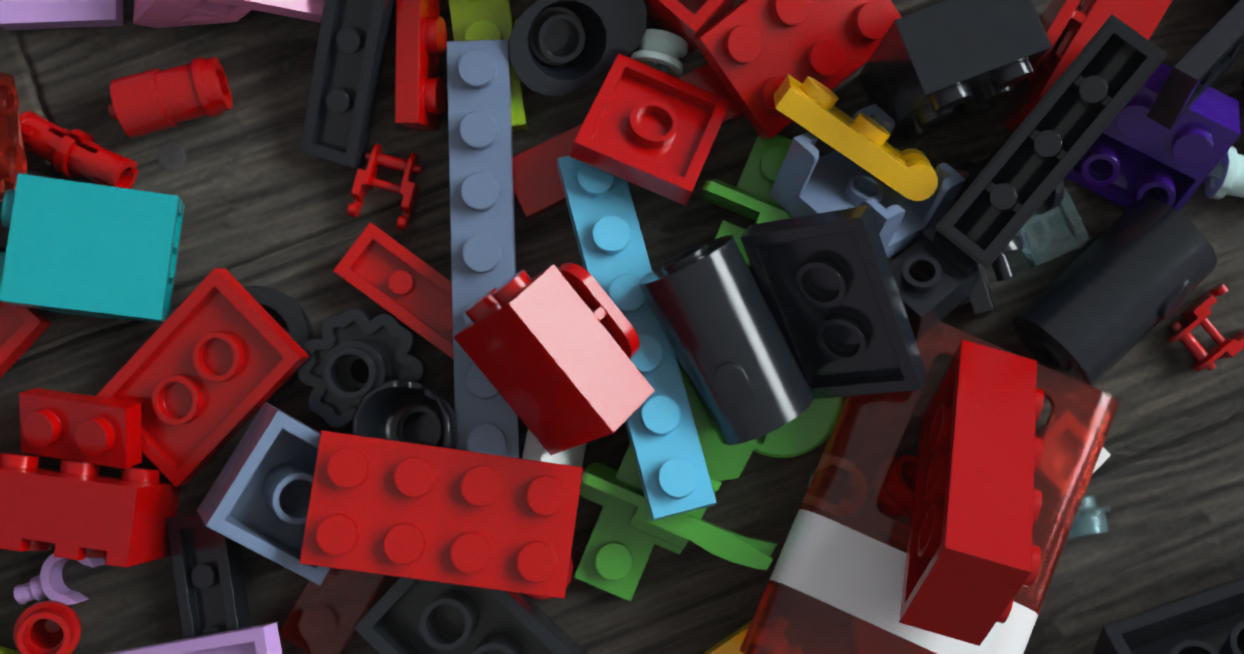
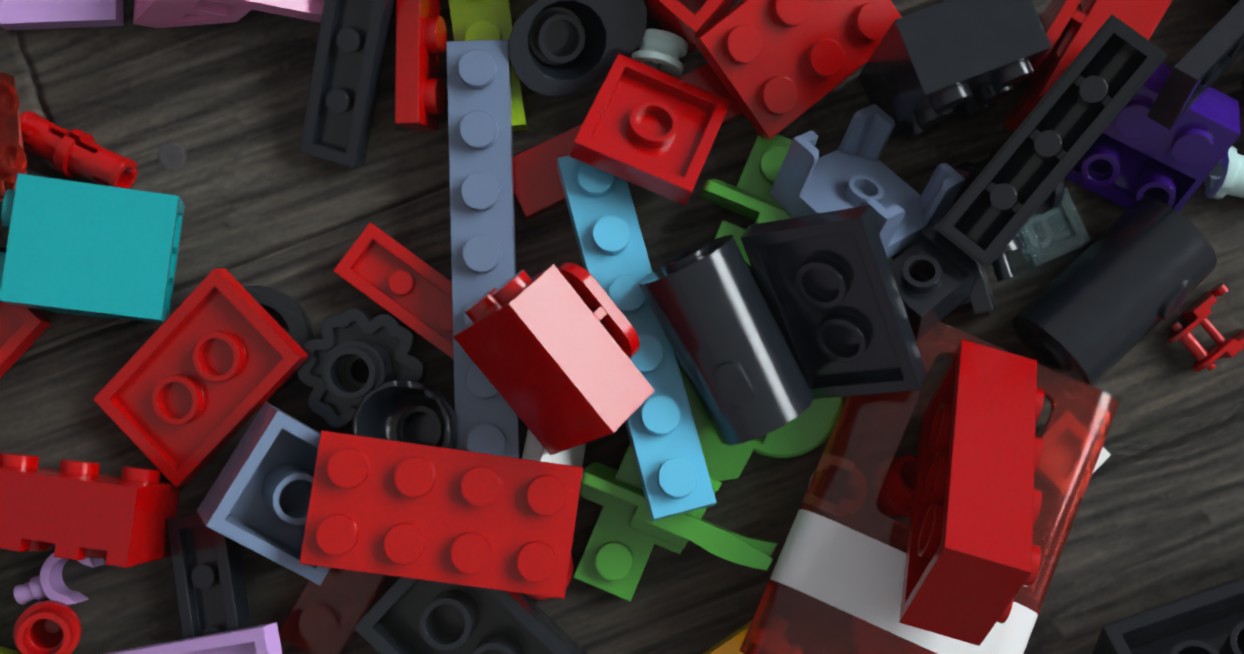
(80, 428): red plate -> none
(170, 96): red piece -> none
(367, 180): red piece -> none
(857, 139): yellow plate -> none
(1090, 518): clear light blue plate -> none

